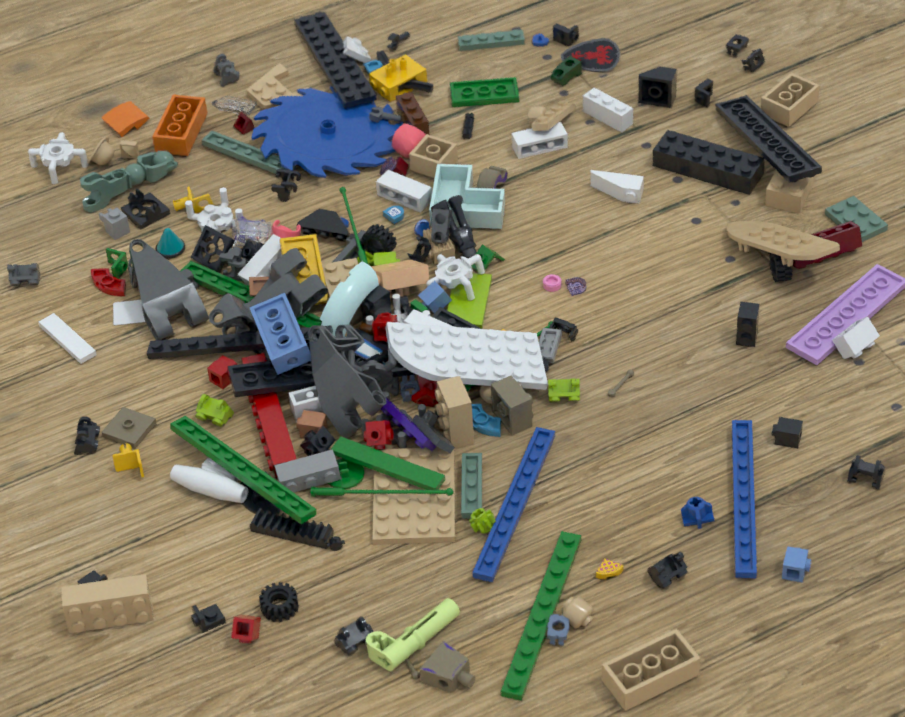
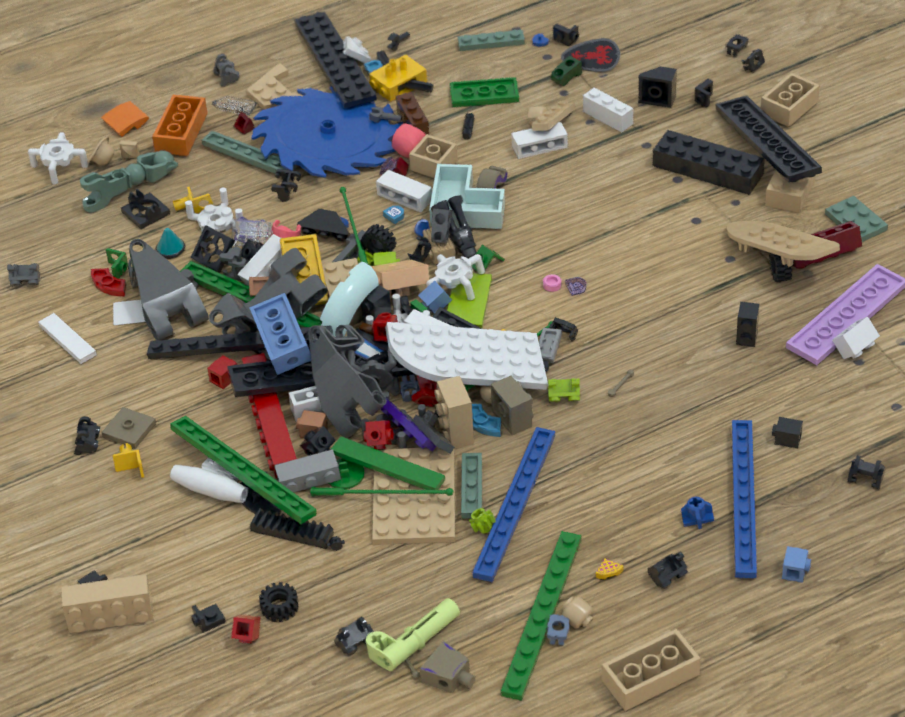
(115, 223): light grey brick -> none
(213, 409): lime piece -> none
(620, 186): white slope -> none

